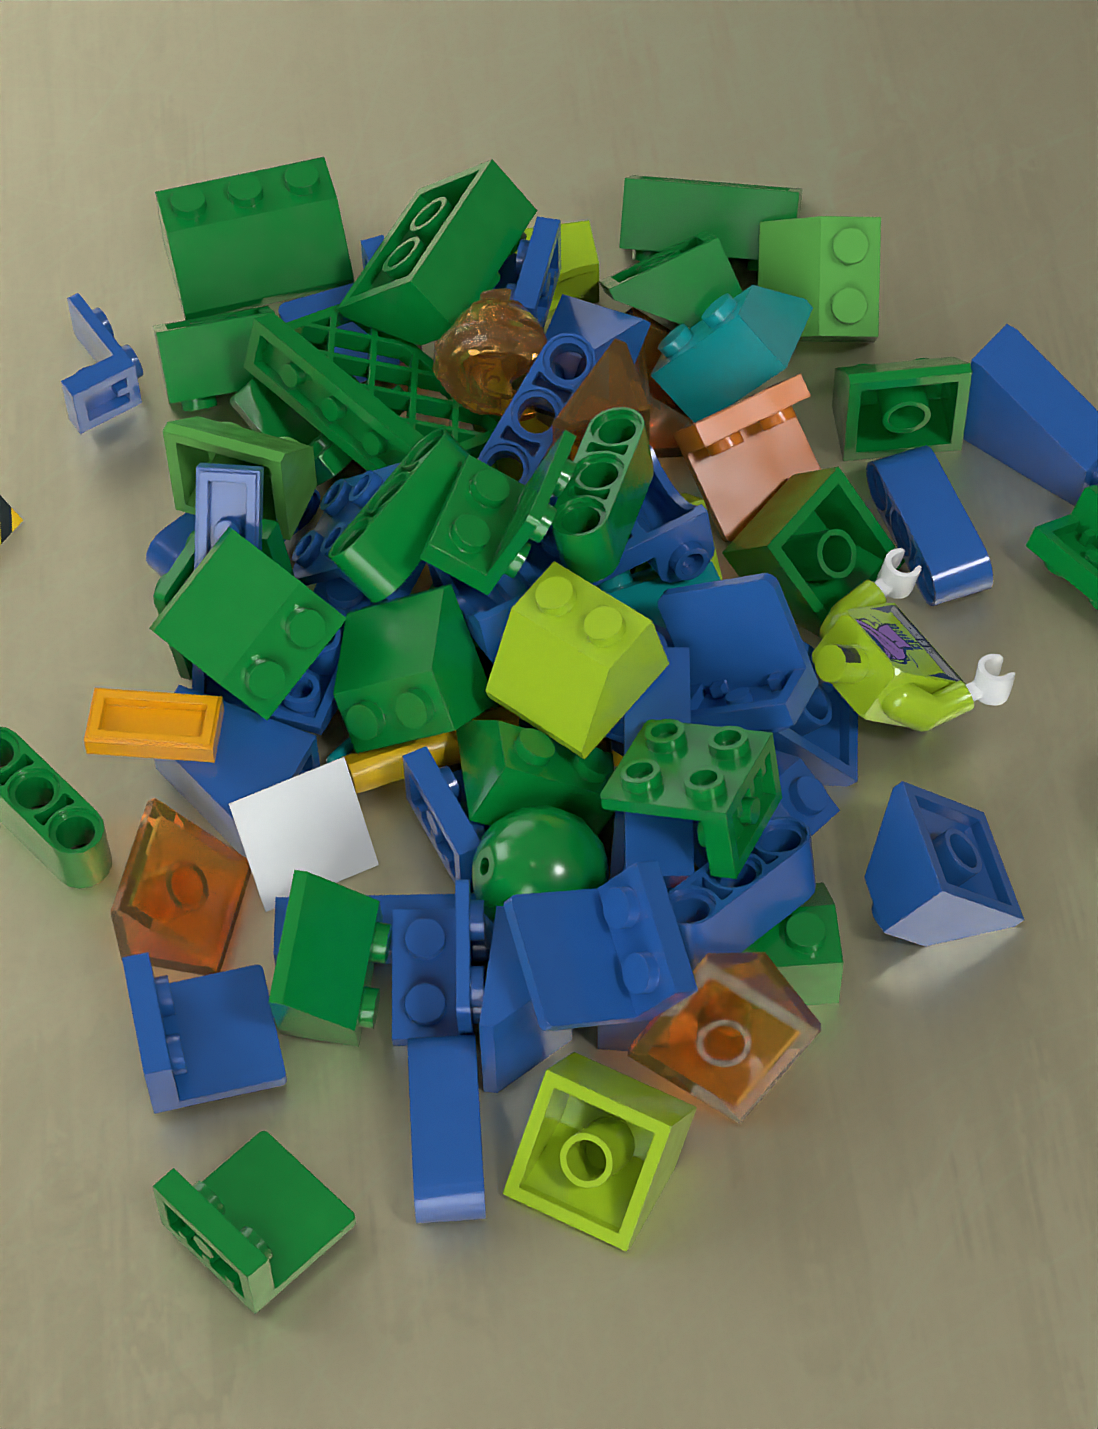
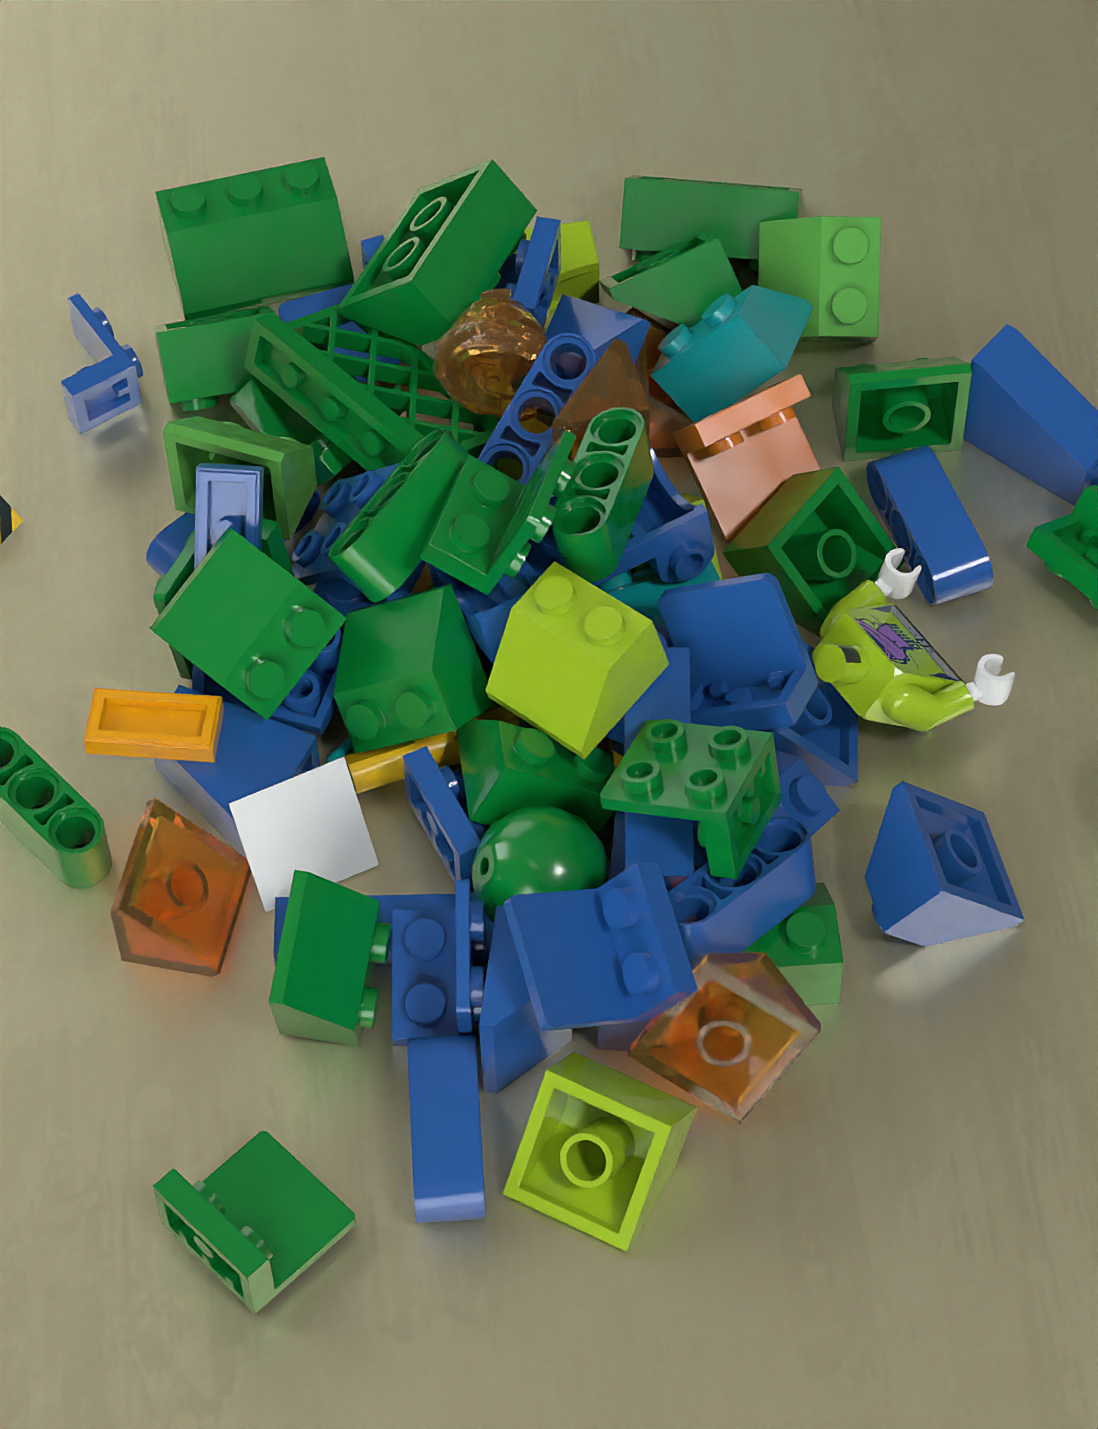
(203, 1034): blue bracket -> none

